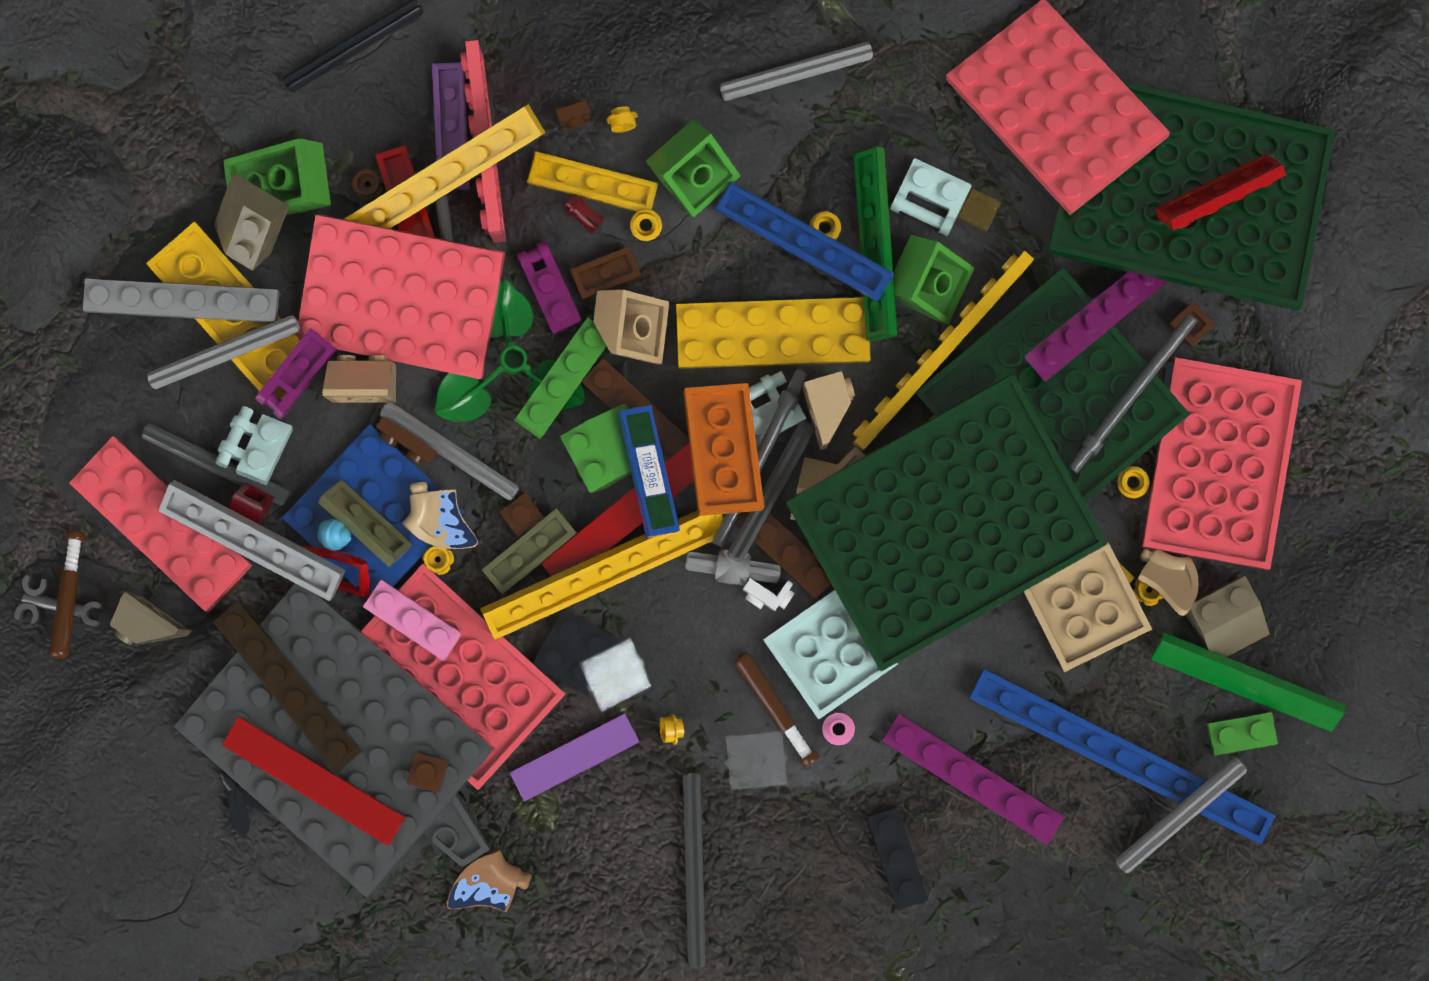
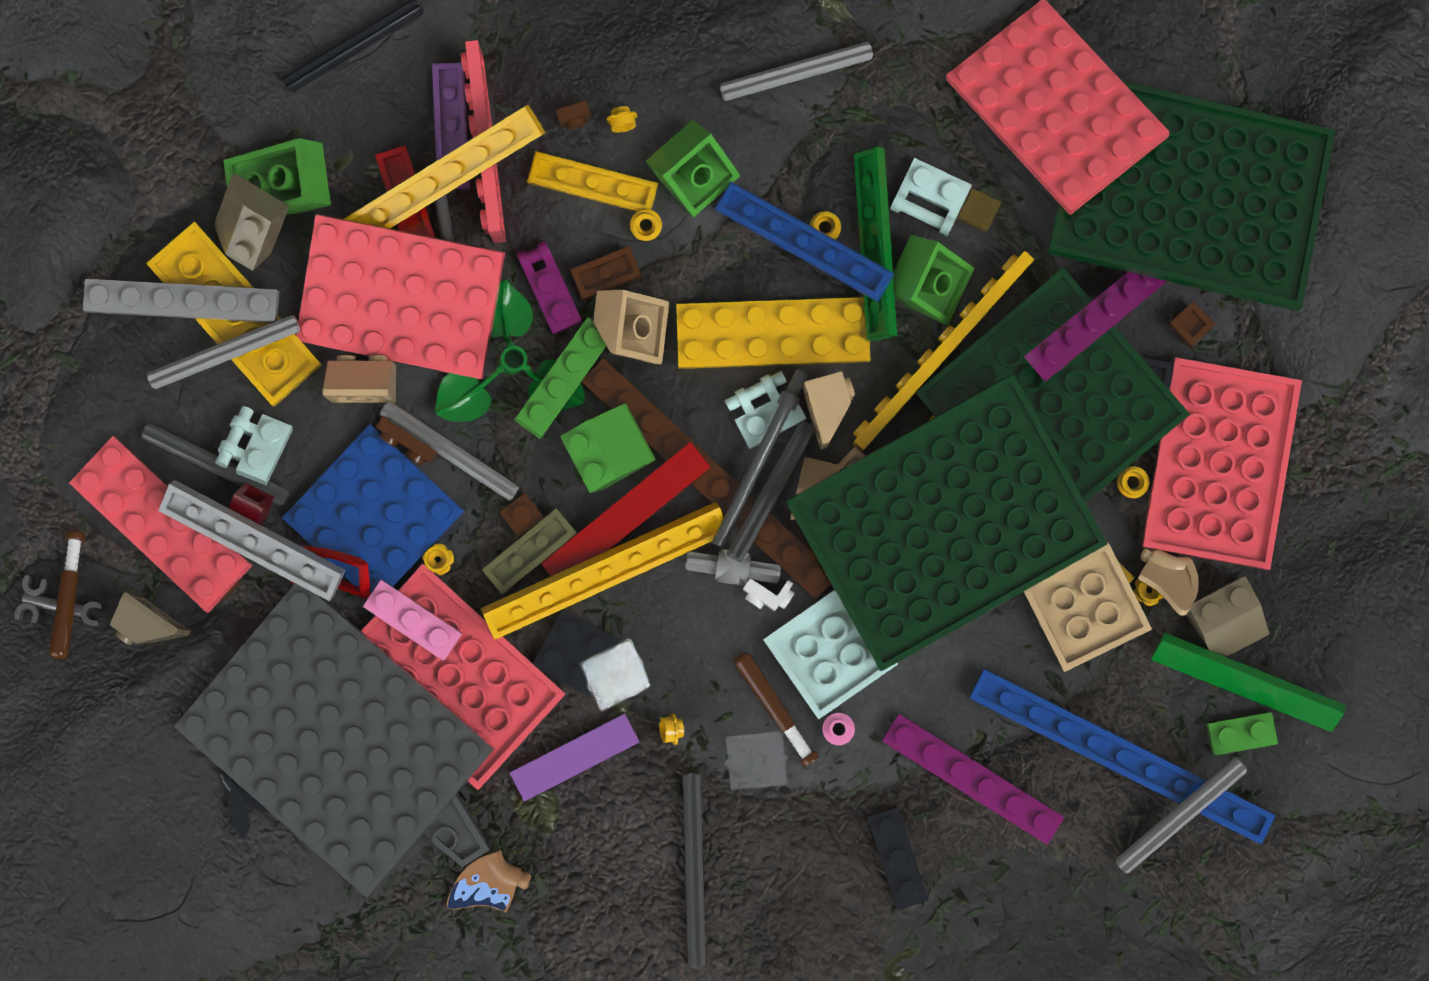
(288, 686): dark brown plate -> none
(296, 373): magenta plate -> none
(314, 781): red tile -> none
(333, 534): medium azure plate -> none
(364, 176): reddish brown plate -> none
(365, 523): olive plate -> none
(427, 771): reddish brown plate -> none
(437, 519): arm -> none
(582, 211): dark red pin -> none
(648, 471): tile -> none
(723, 449): orange plate -> none
(1093, 443): dark grey bar -> none
(1220, 192): red plate -> none

